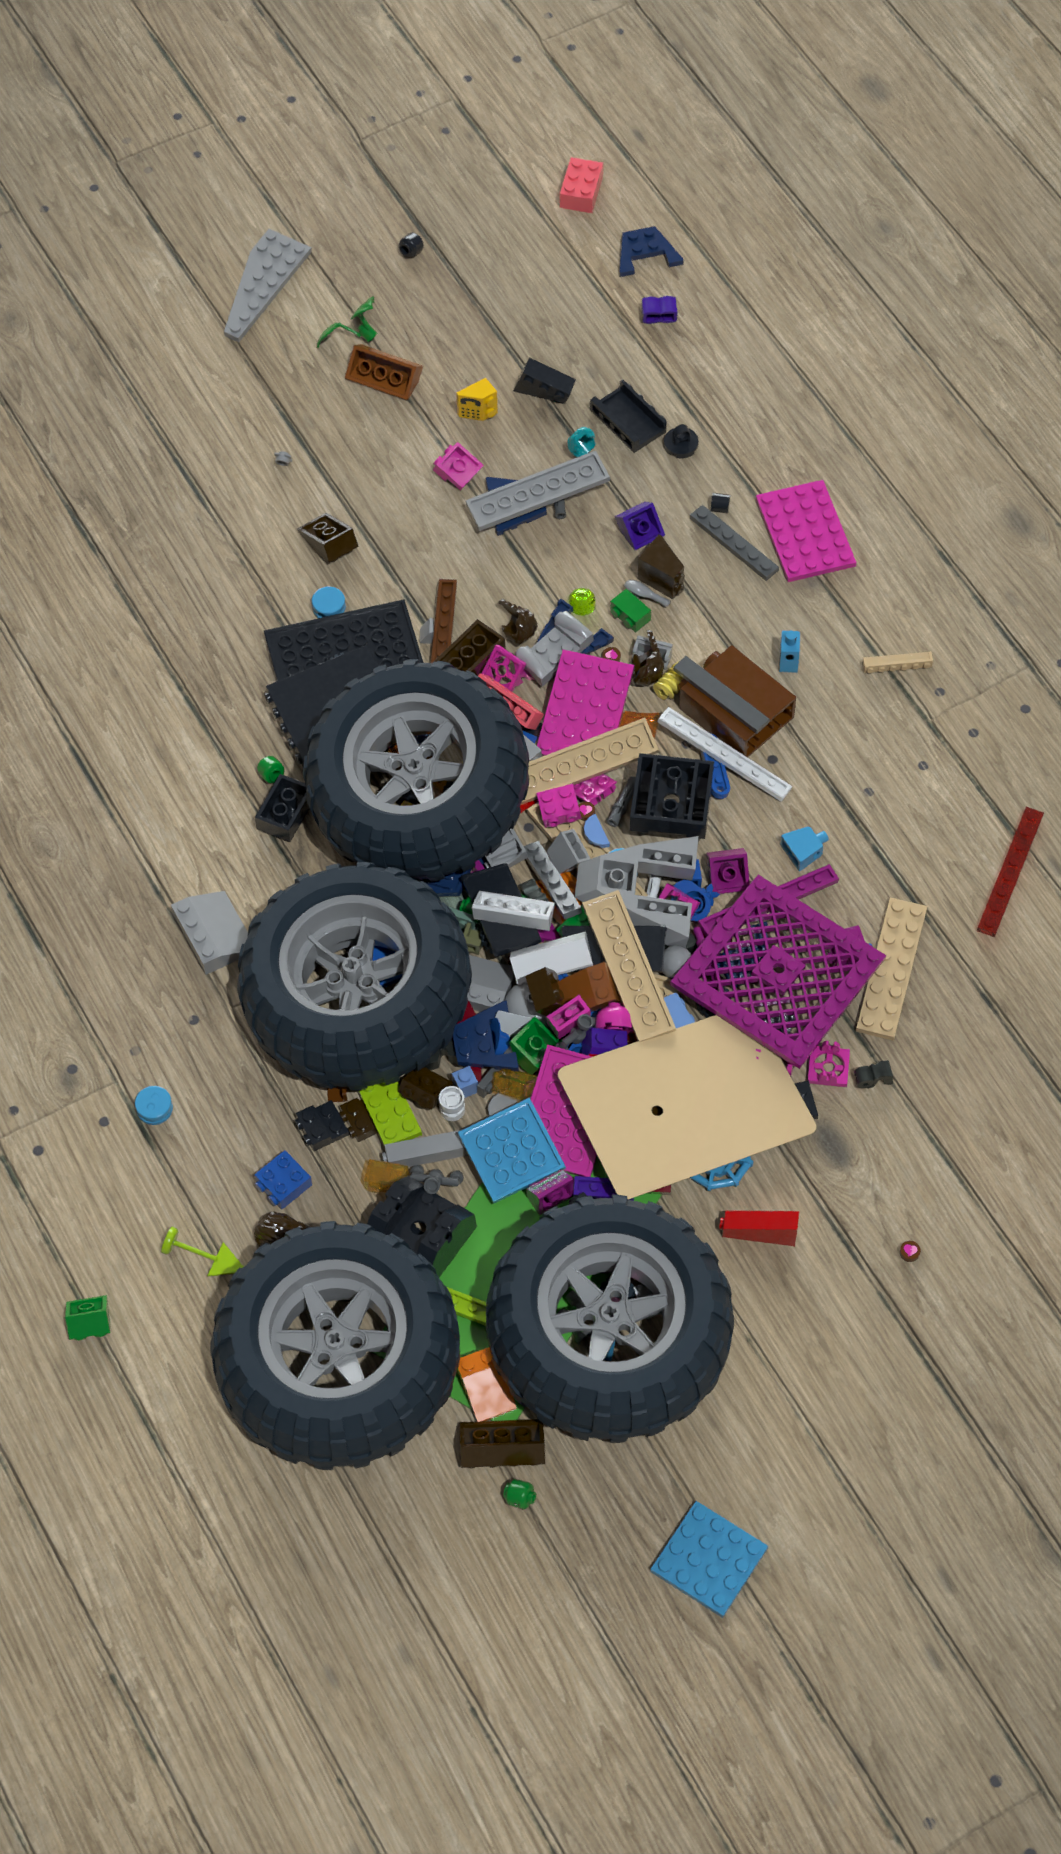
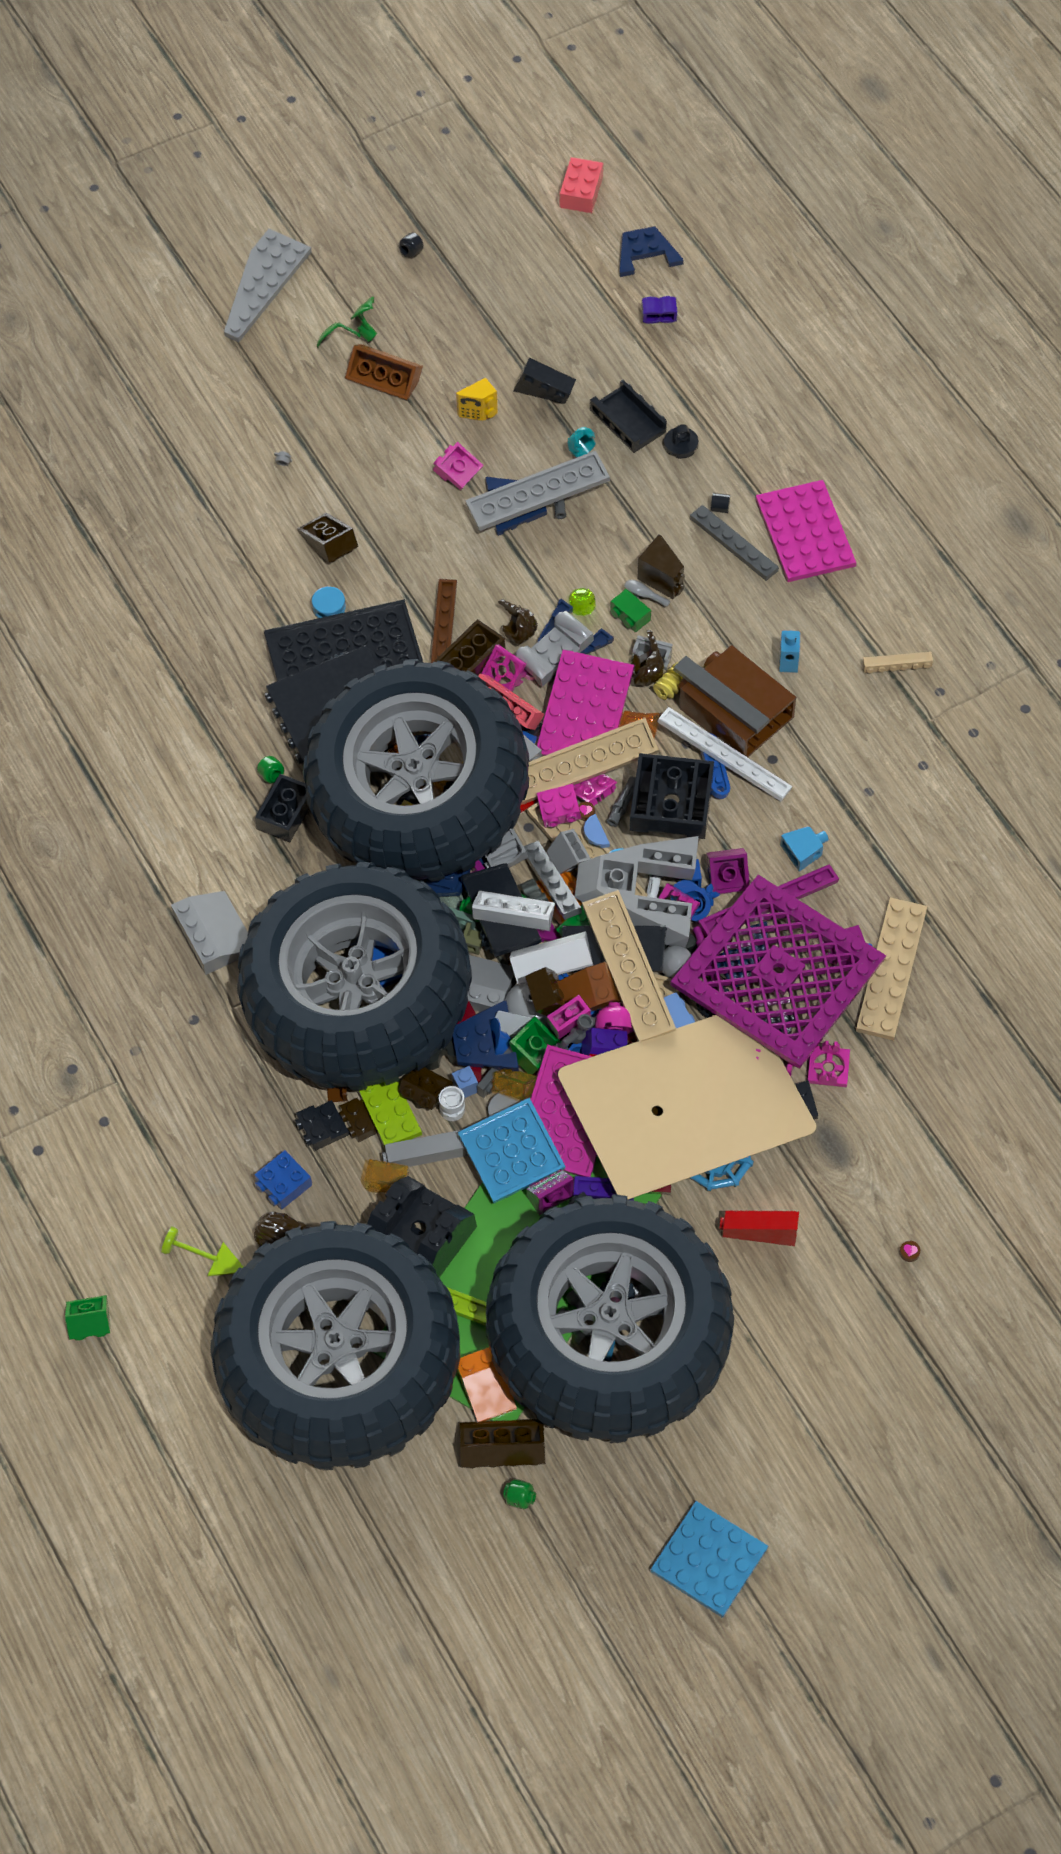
(153, 1105): dark azure head -> none
(427, 631): light grey slope -> none
(435, 1178): dark grey piece -> none
(612, 654): reddish brown tile -> none
(640, 524): dark purple slope -> none
(870, 1075): pearl dark grey leg -> none
(1010, 872): clear red plate -> none

